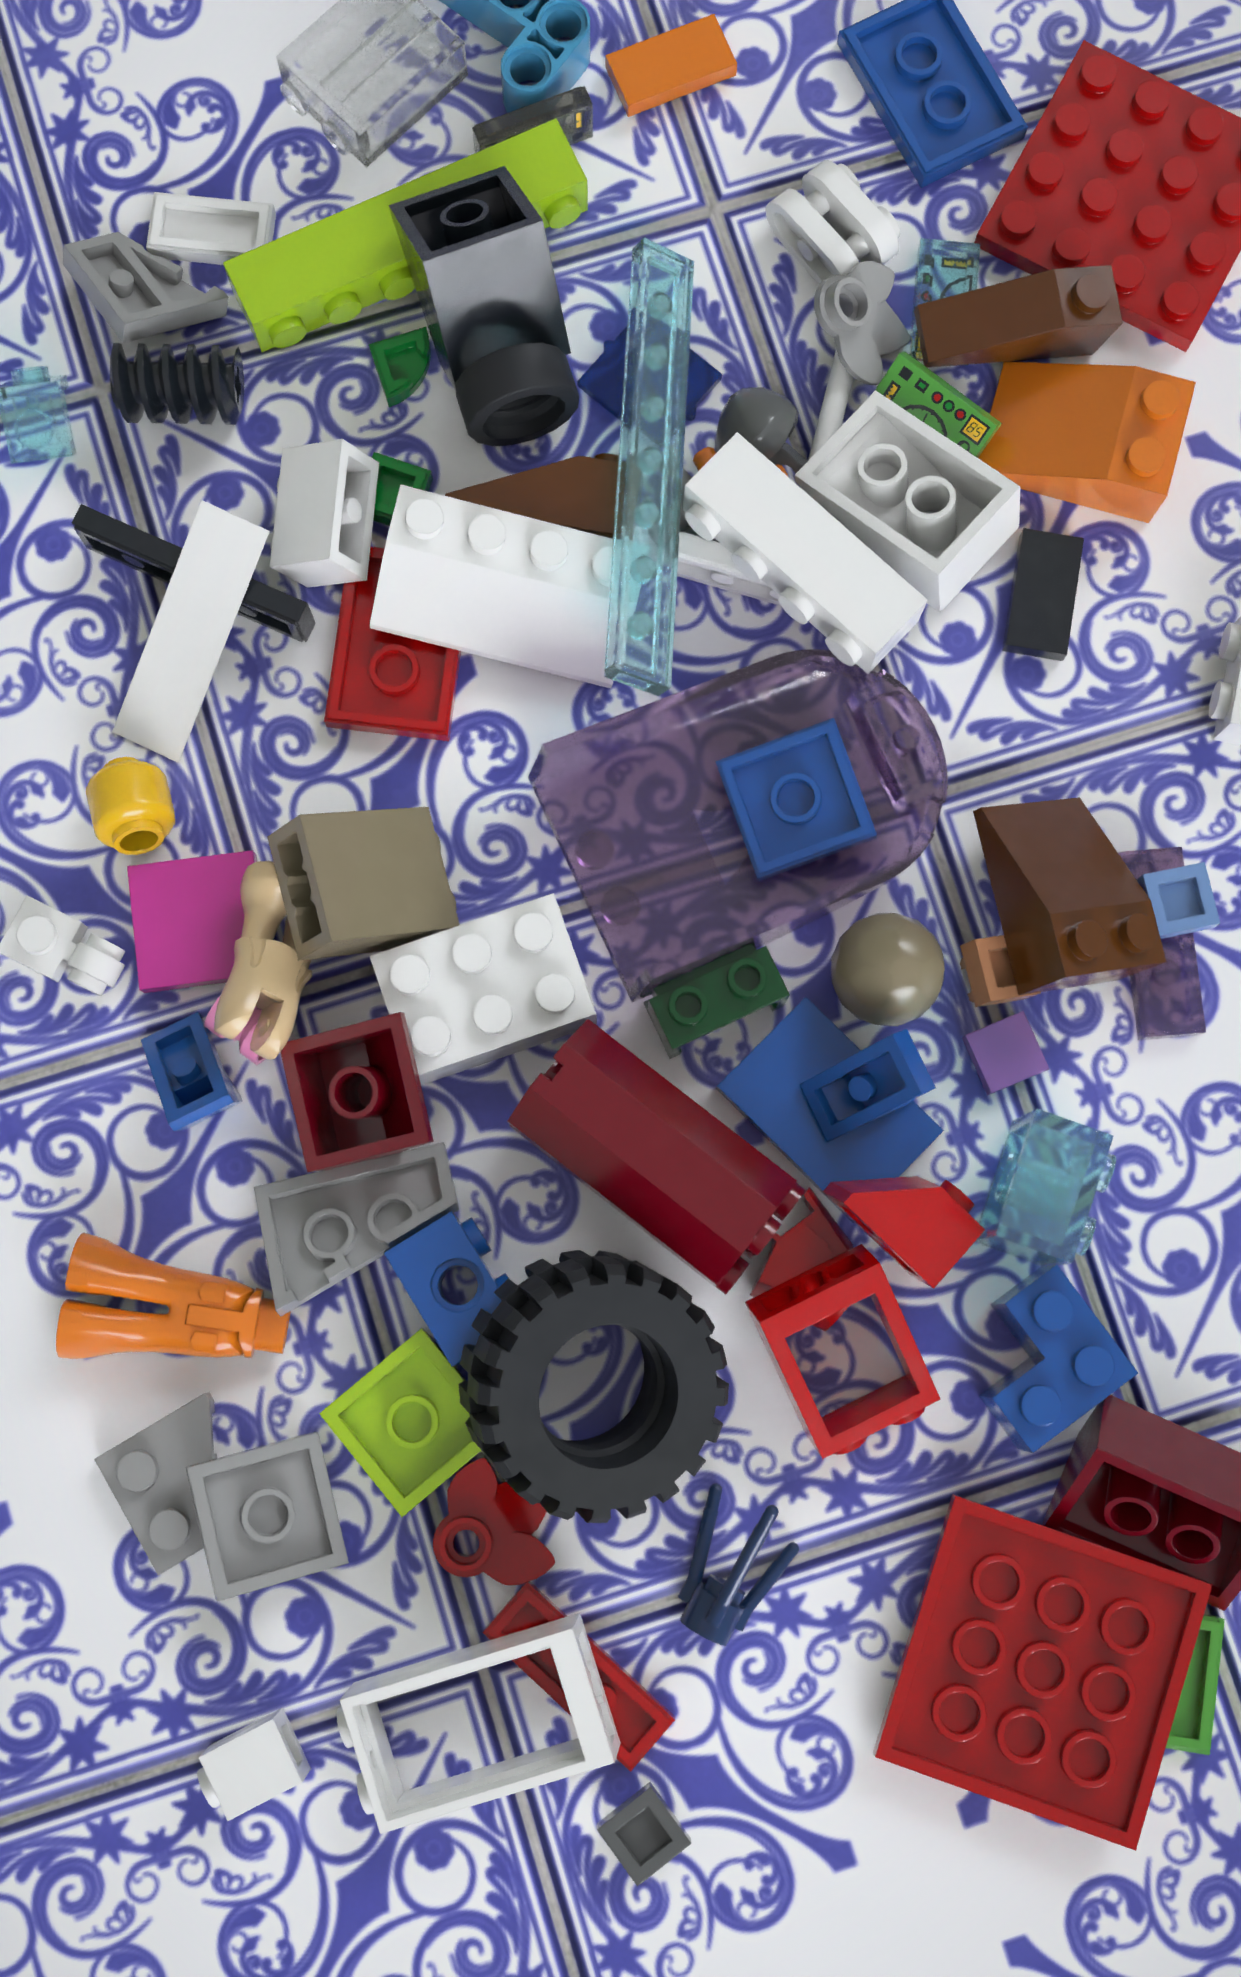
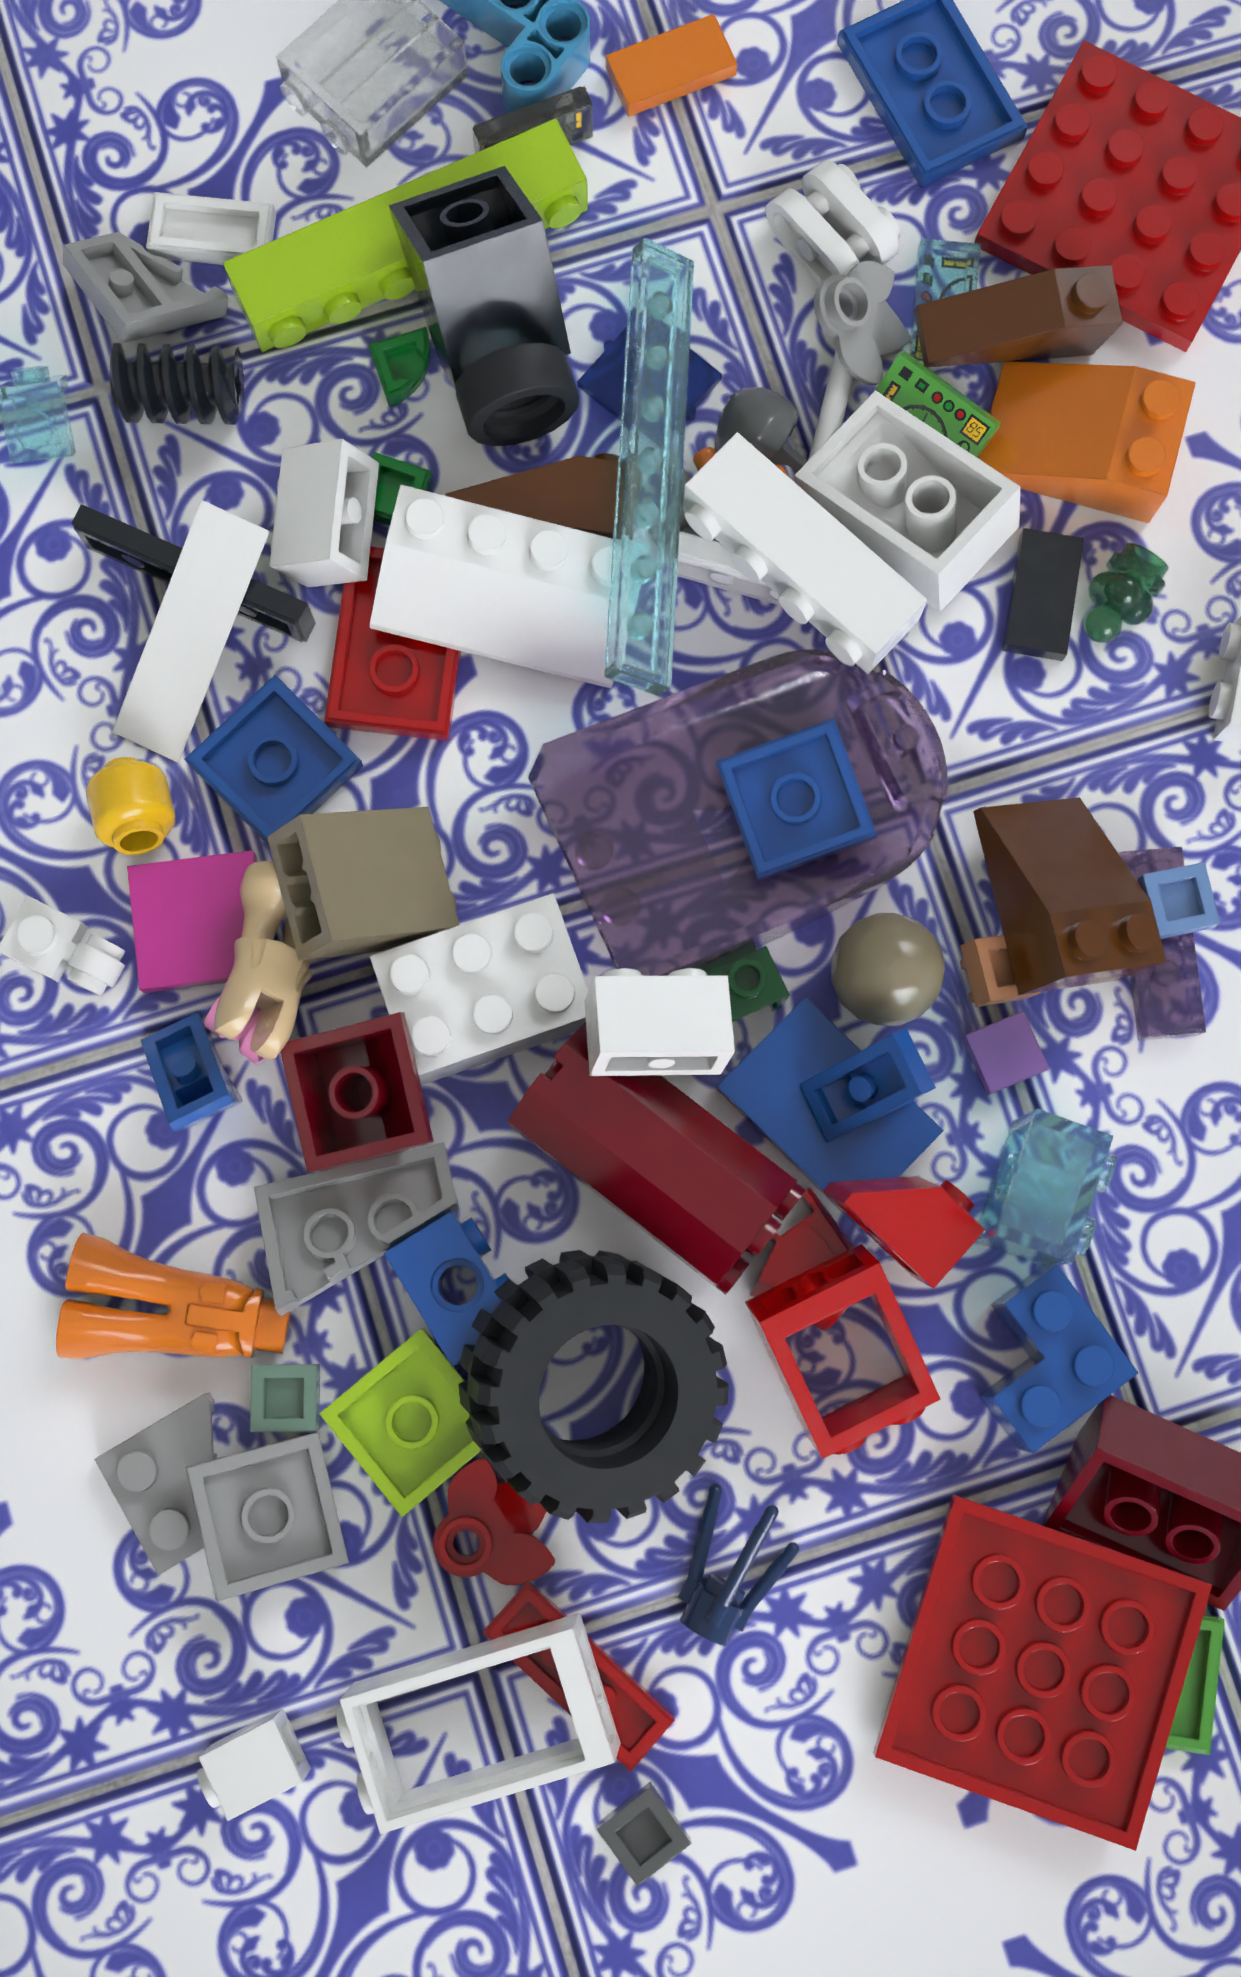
(273, 760): none -> blue tile
(285, 1398): none -> sand green plate
(658, 1023): none -> white brick
(1124, 592): none -> clear green piece

